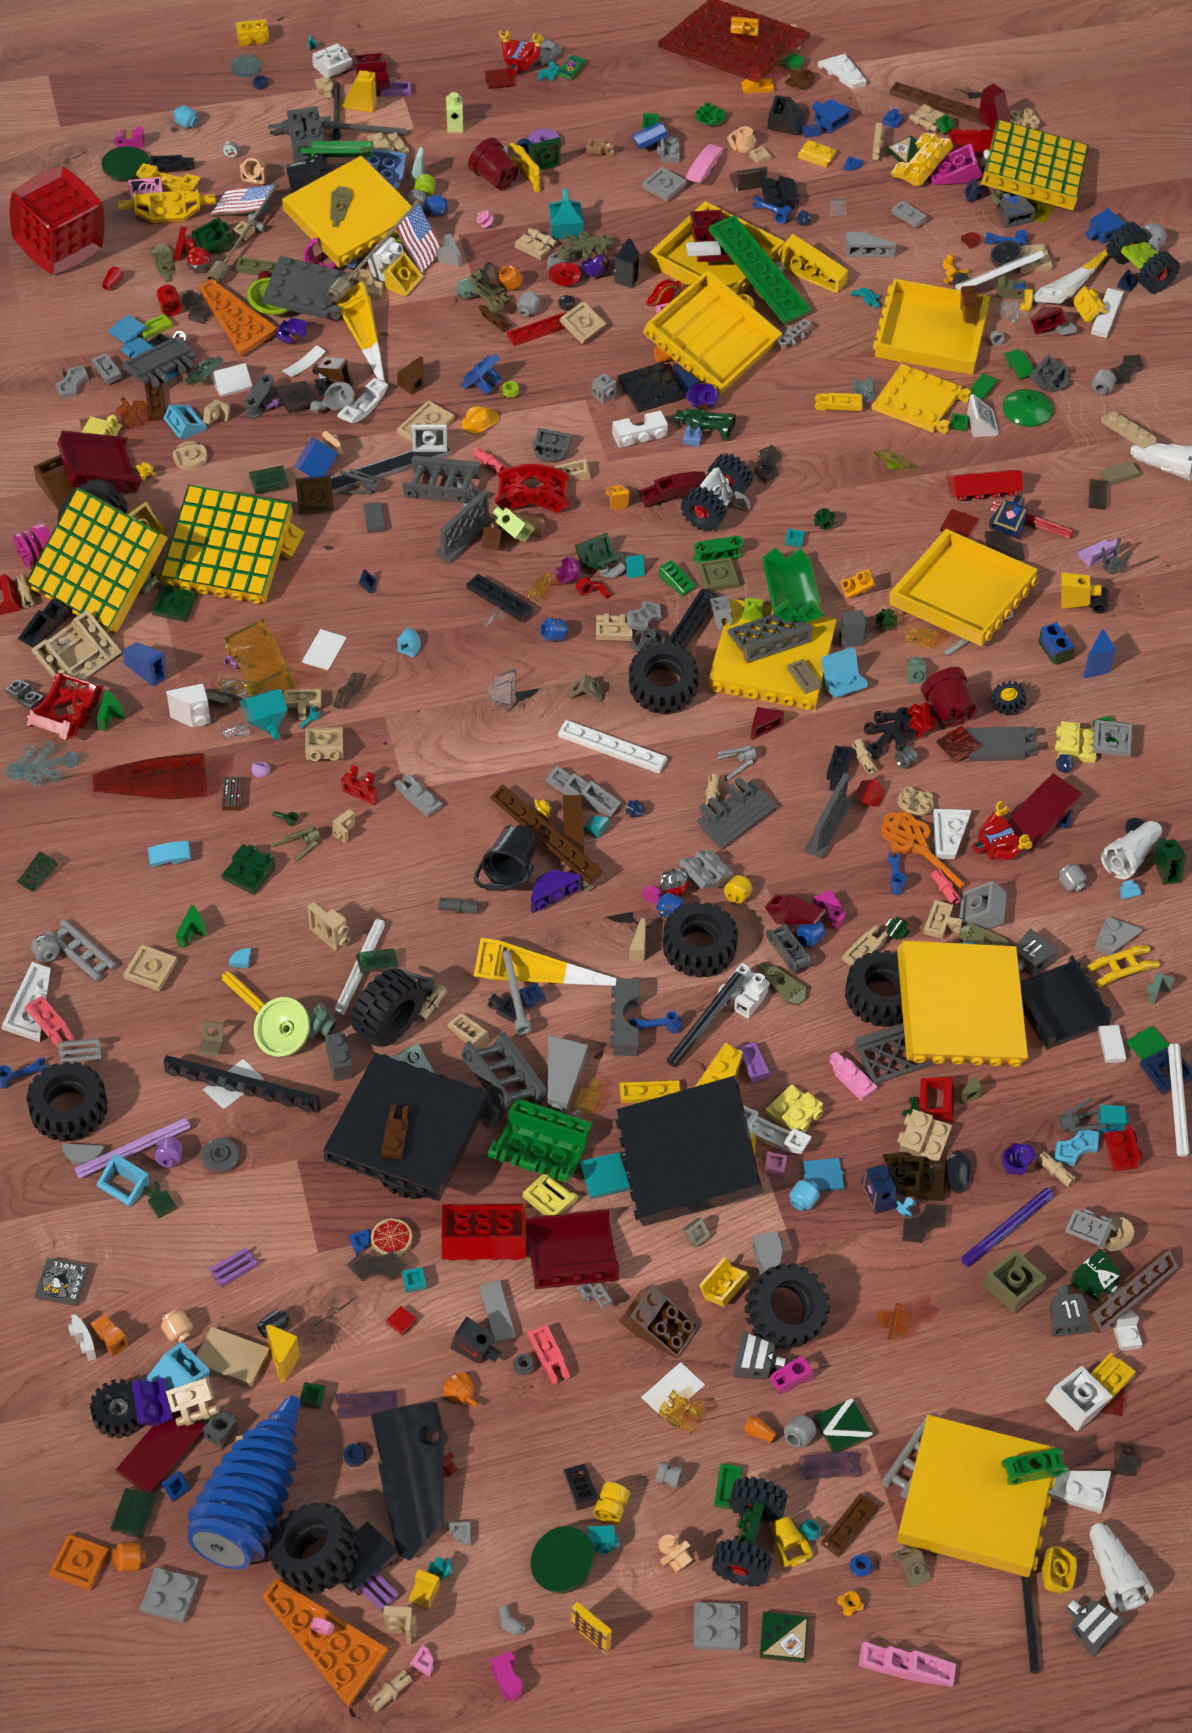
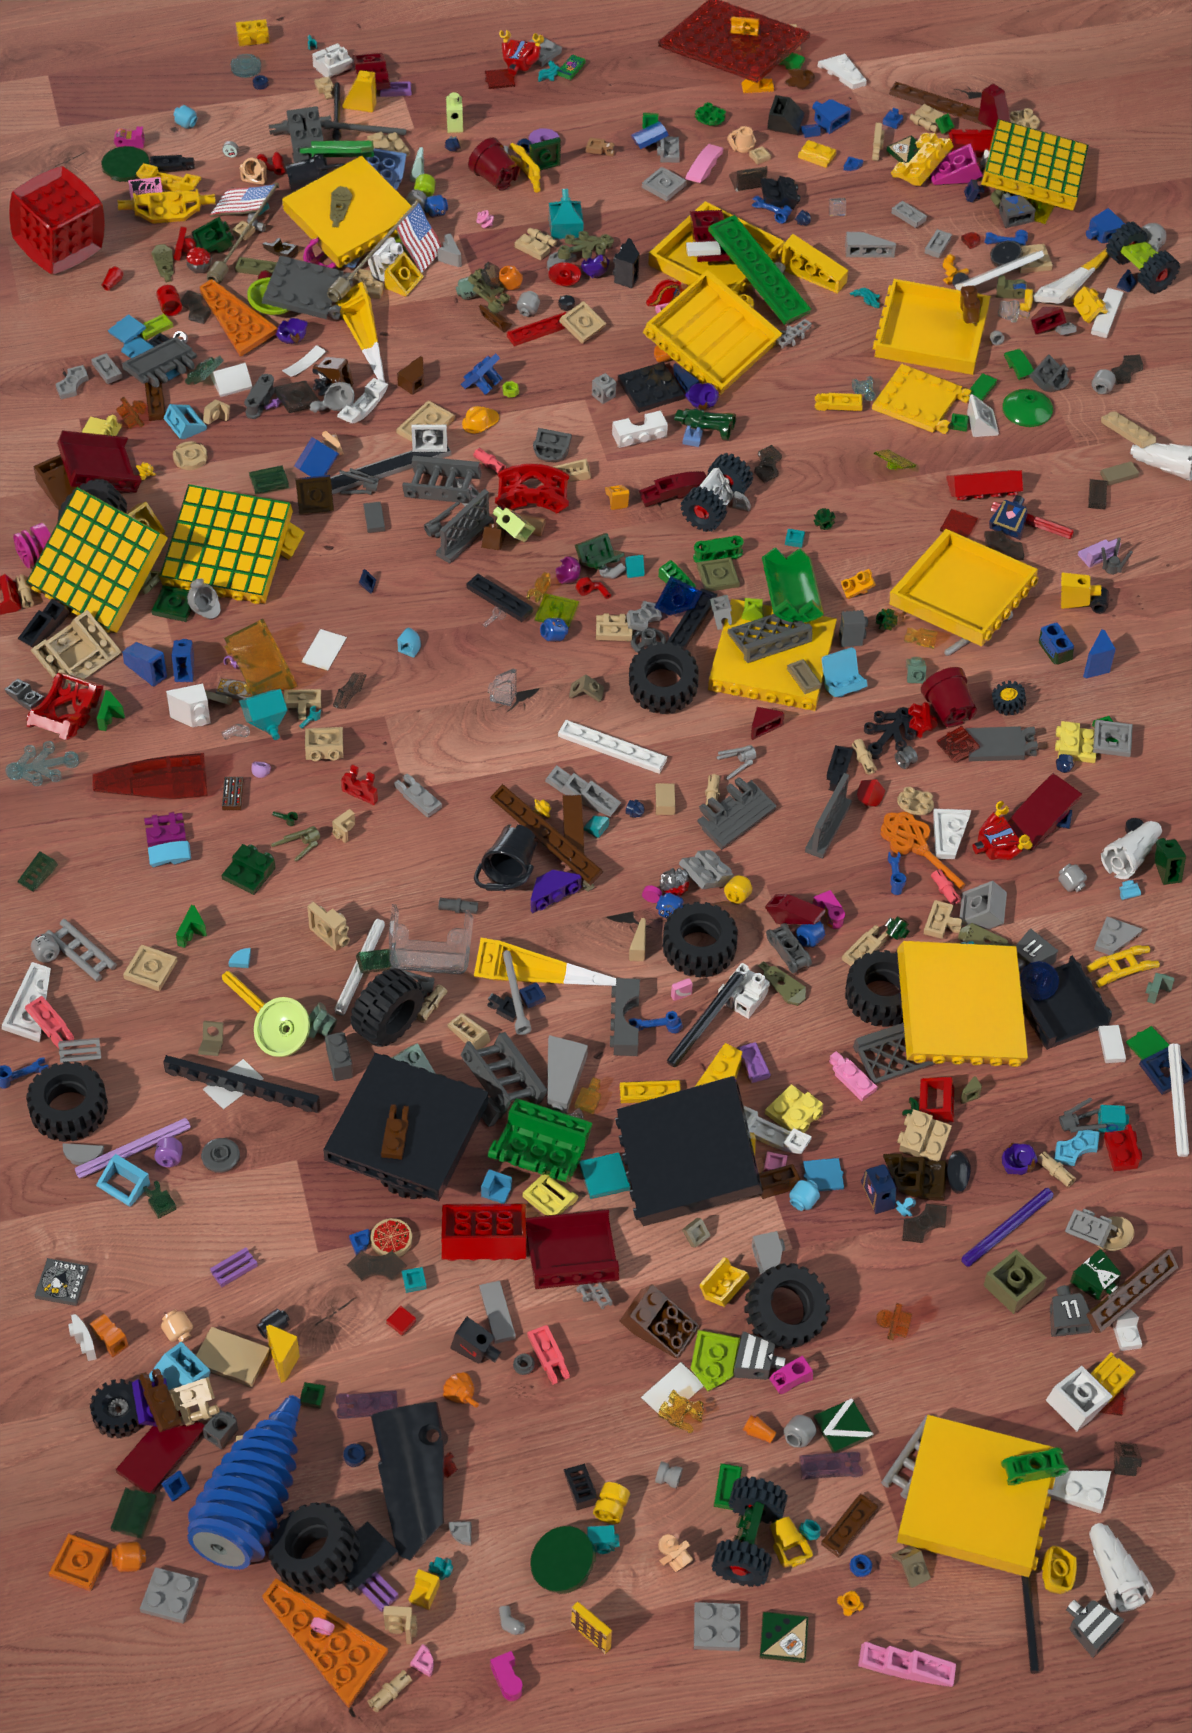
(160, 1401): none -> reddish brown hinge
(164, 834): none -> magenta plate
(183, 653): none -> blue torso
(203, 599): none -> light grey piece
(277, 160): none -> red plant
(279, 248): none -> dark brown slope
(430, 956): none -> clear windscreen
(433, 526): none -> dark grey plant
(452, 144): none -> dark blue plate
(496, 1186): none -> dark azure panel
(556, 607): none -> clear neon green piece
(665, 799): none -> tan slope
(677, 597): none -> clear blue slope
(681, 989): none -> bright pink tile
(714, 1358): none -> lime tile
(778, 1181): none -> reddish brown slope
(938, 243): none -> light grey plate
(1039, 980): none -> clear blue piece

